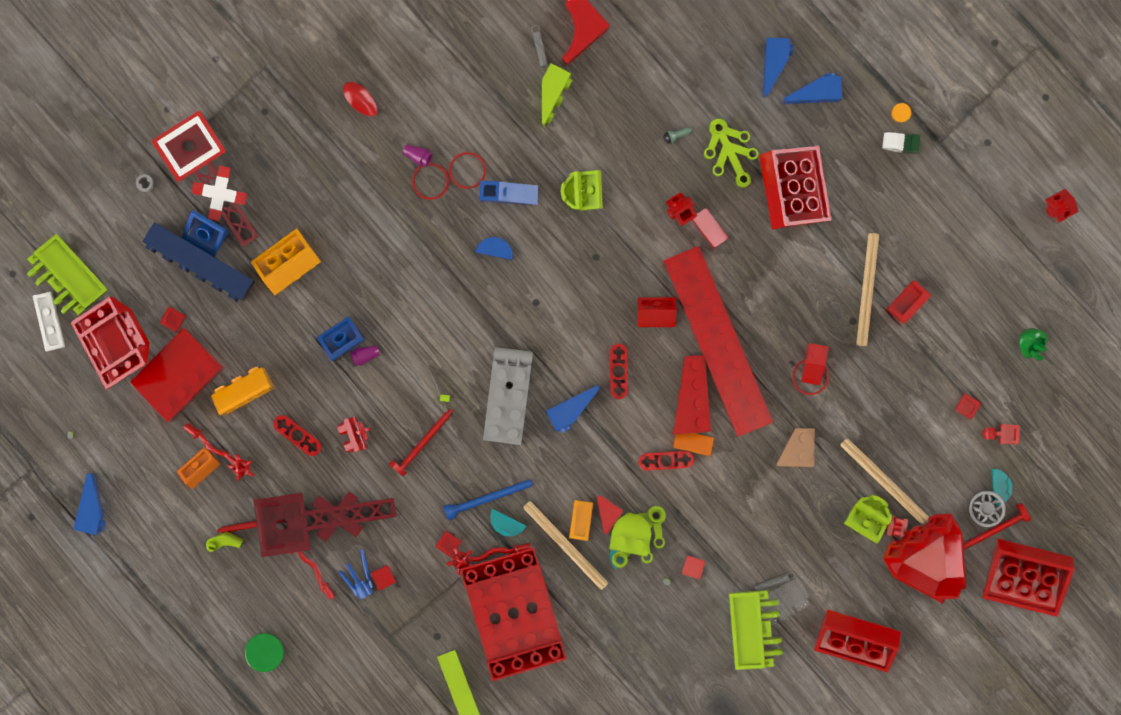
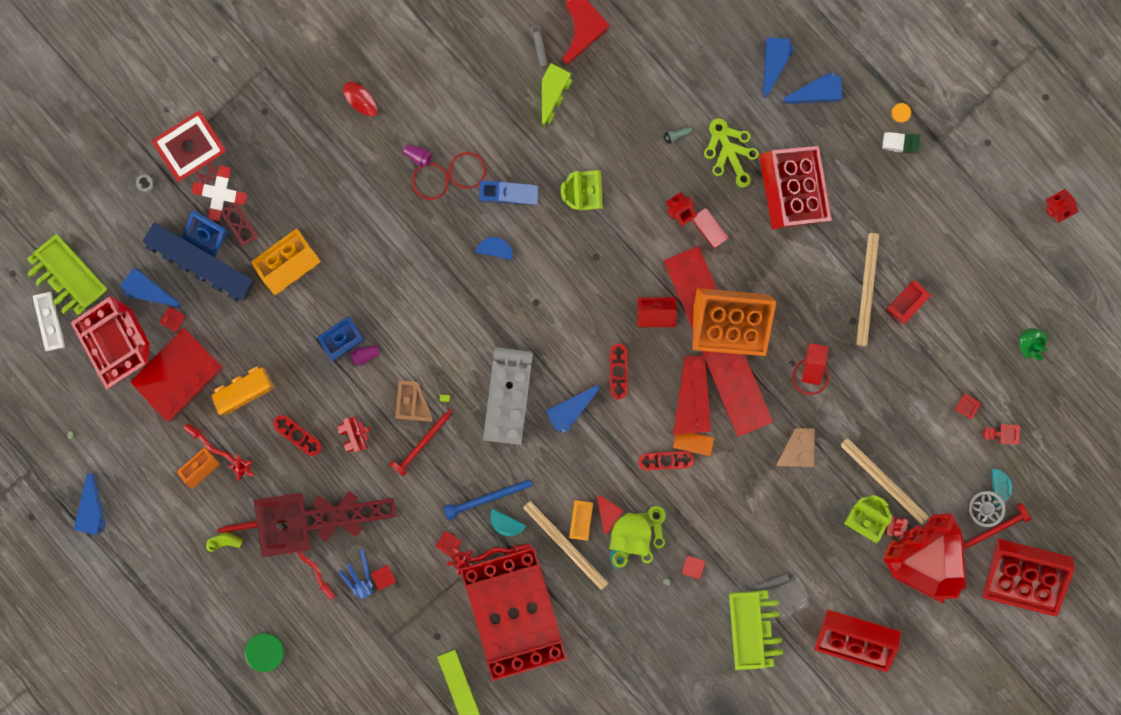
(143, 288): none -> blue slope
(411, 402): none -> medium nougat wing
(732, 321): none -> orange slope

